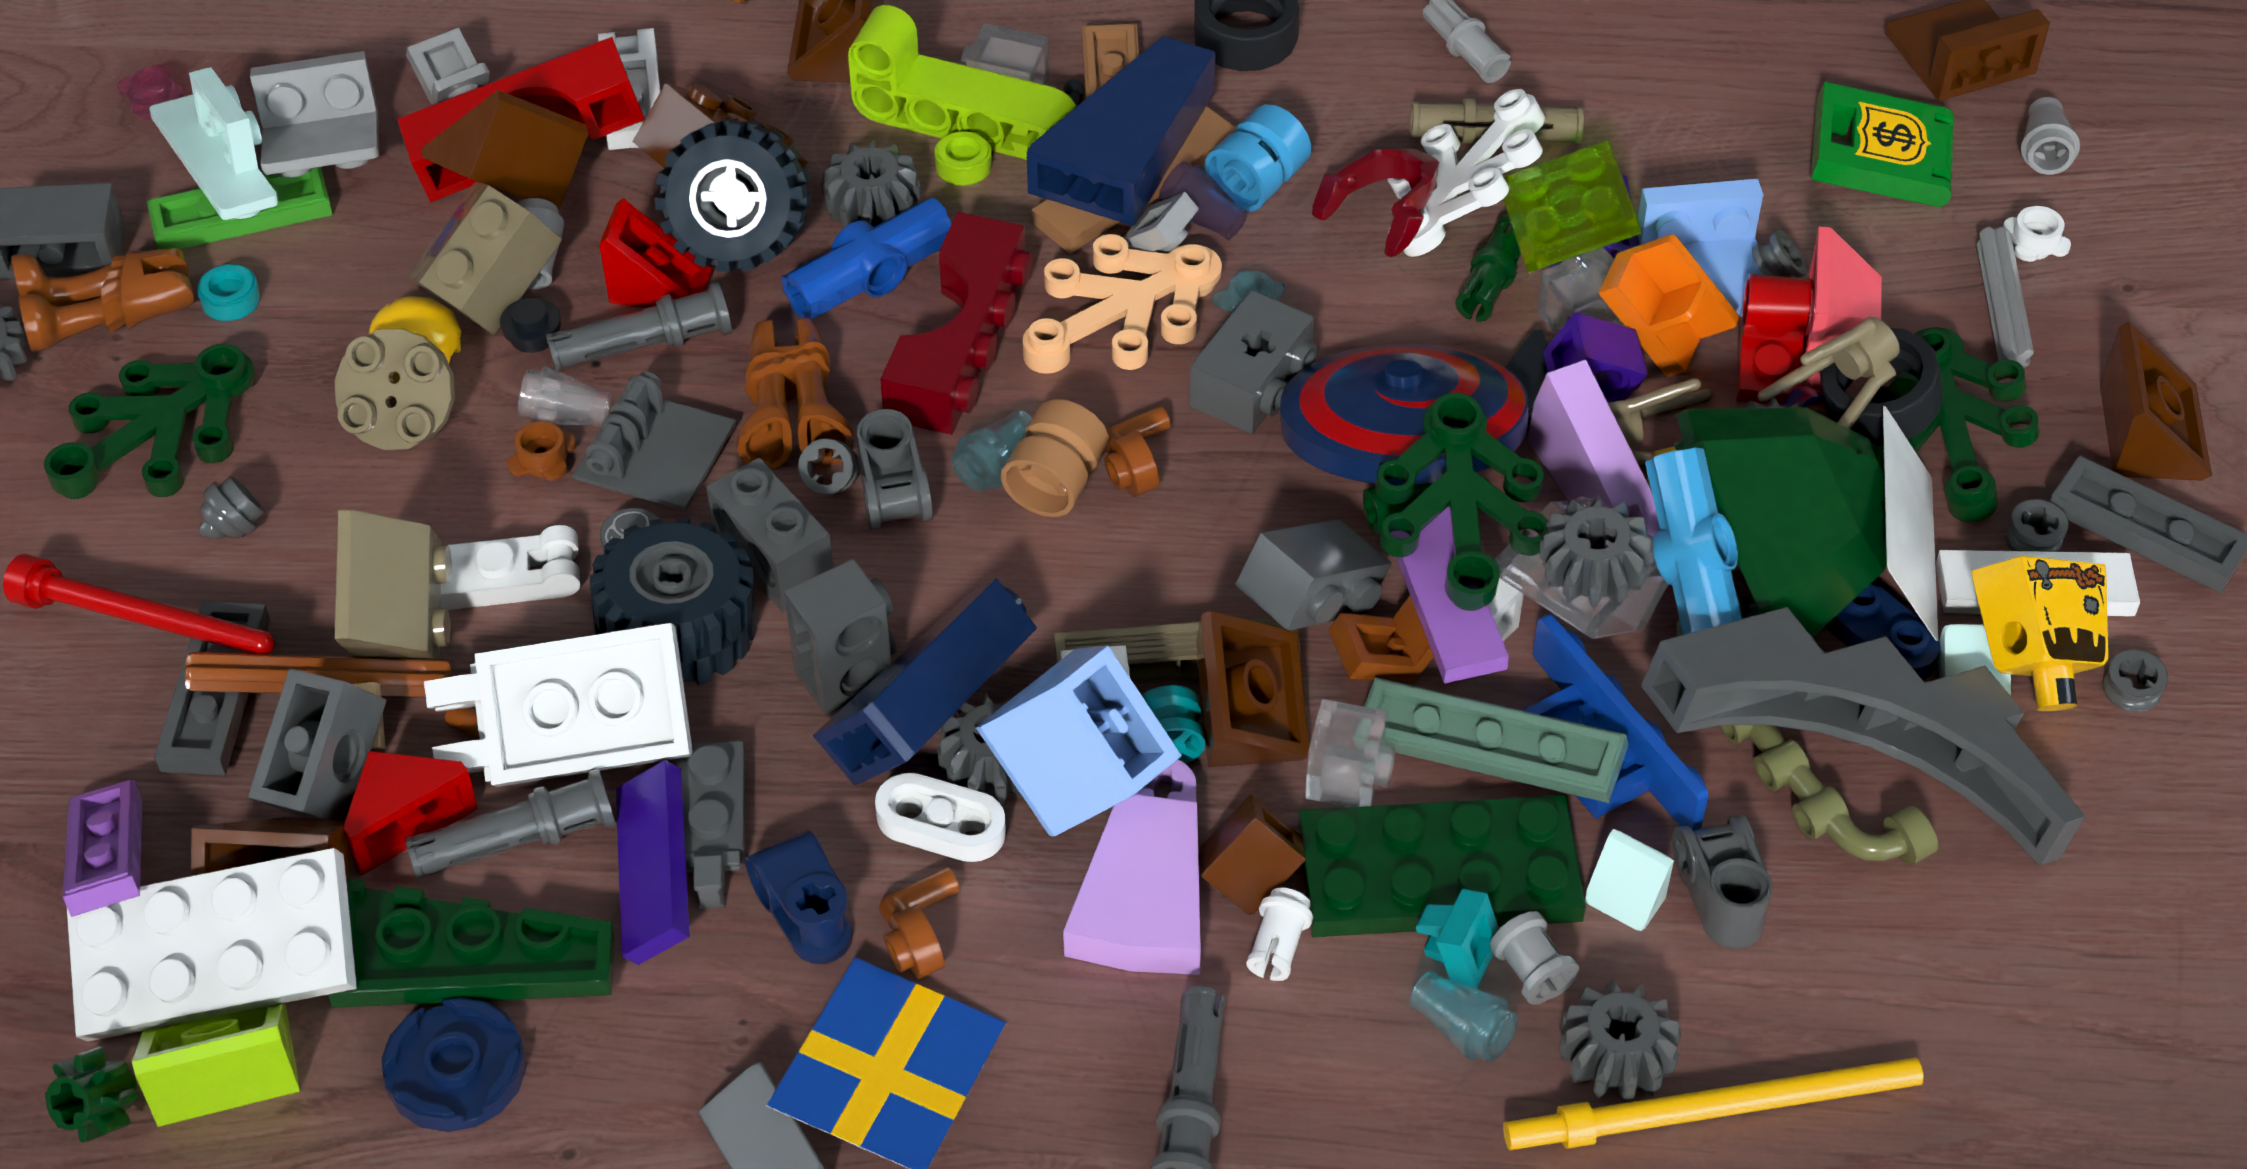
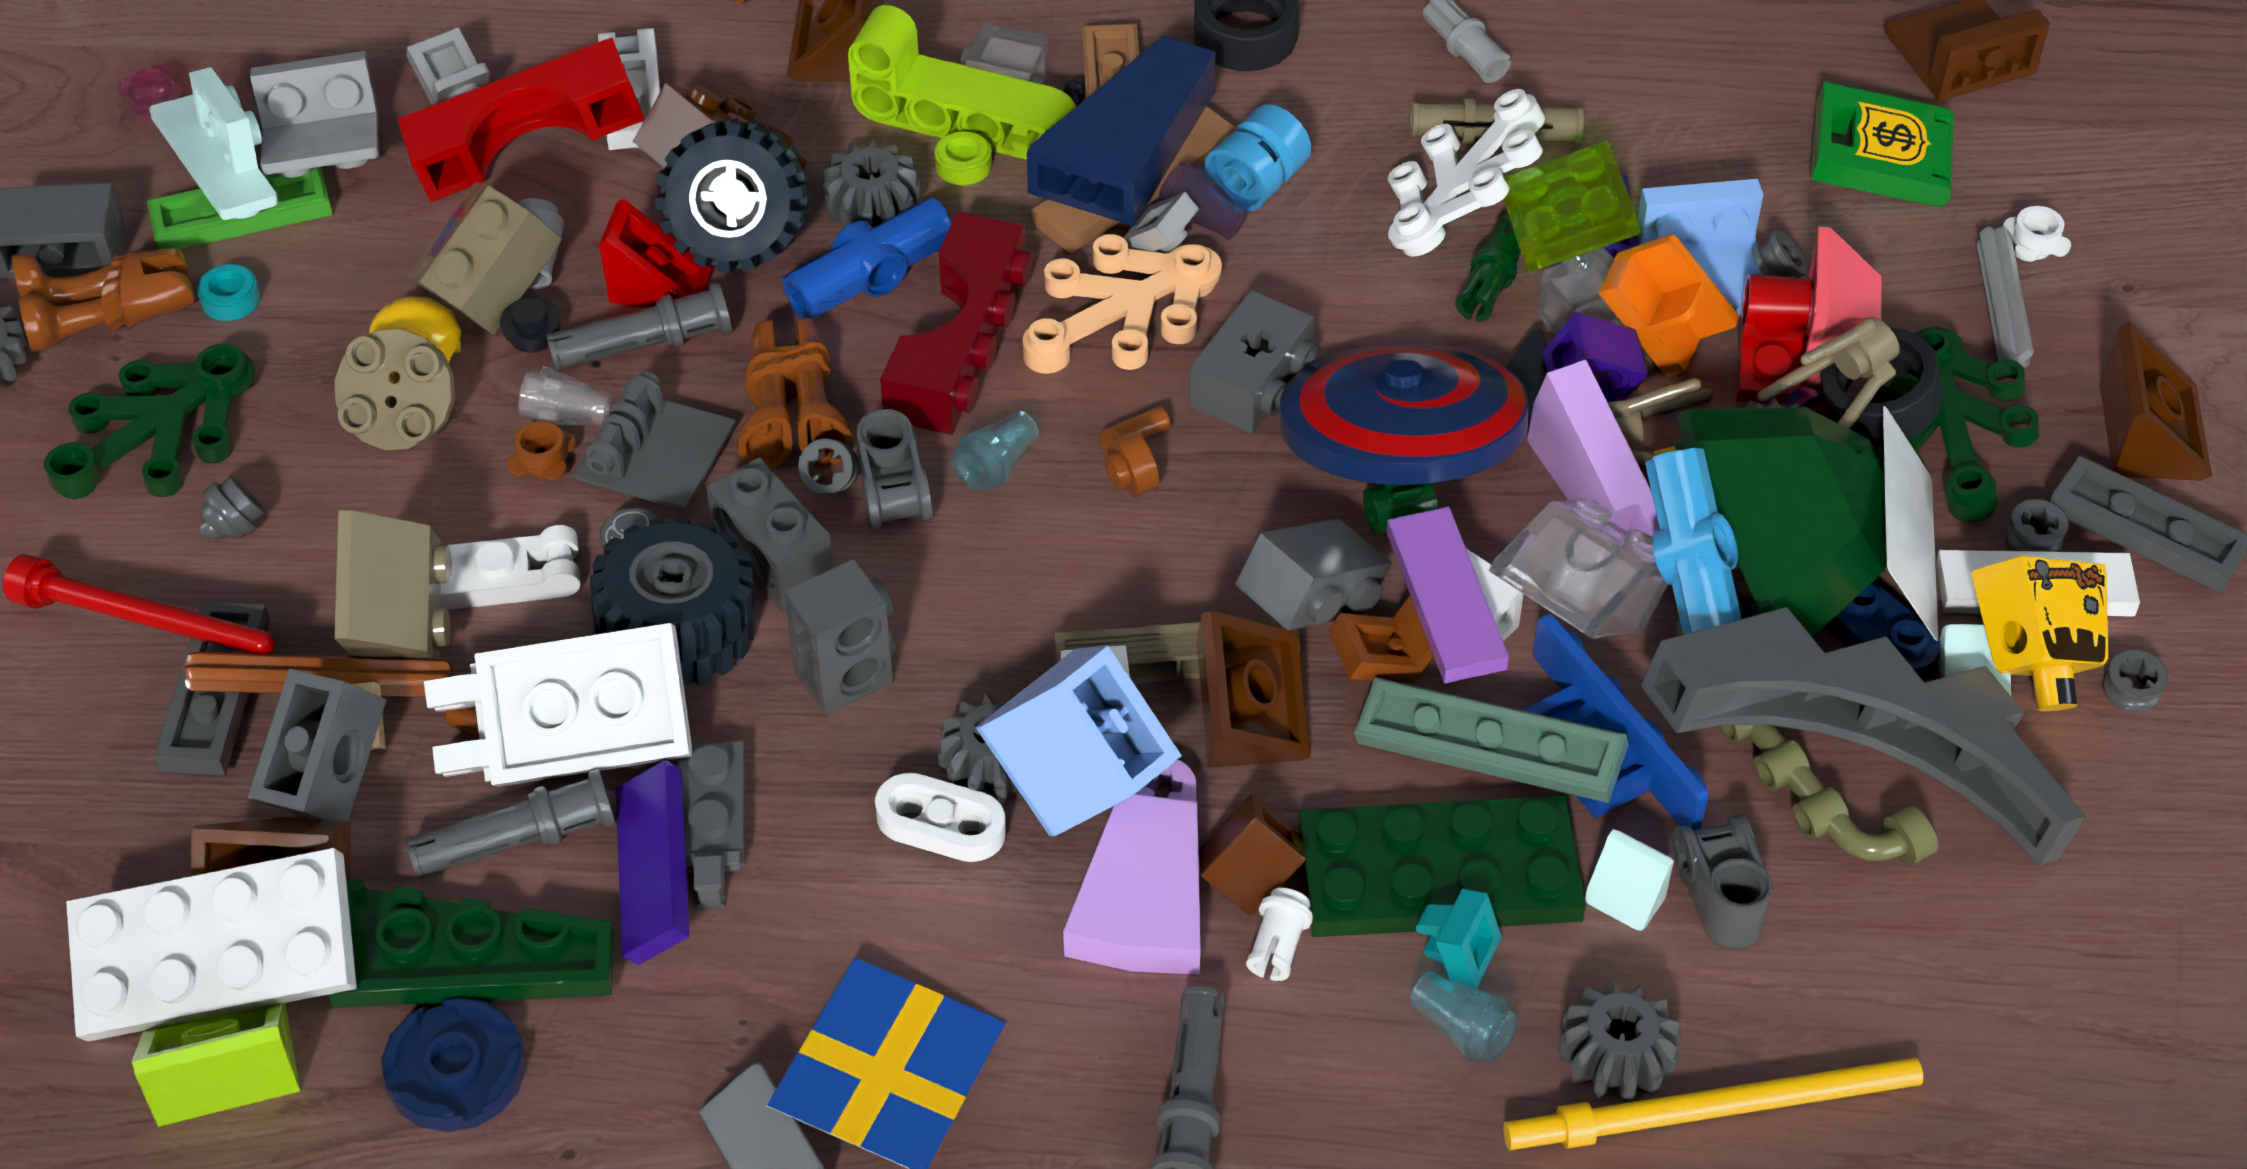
(91, 1094): dark green gear -> none
(103, 848): medium lavender tile -> none
(403, 799): red slope -> none
(512, 147): reddish brown slope -> none
(803, 897): dark blue piece -> none
(912, 939): dark orange plate -> none
(926, 683): dark blue slope -> none
(1054, 458): medium nougat wheel -> none
(1178, 713): teal wheel -> none
(1242, 284): clear light blue plate -> none
(1348, 755): clear brick -> none
(1378, 165): dark red helmet -> none
(1463, 492): dark green plant -> none
(1534, 957): light grey bush -> none
(1596, 552): dark grey gear -> none
(2049, 138): light grey cone -> none

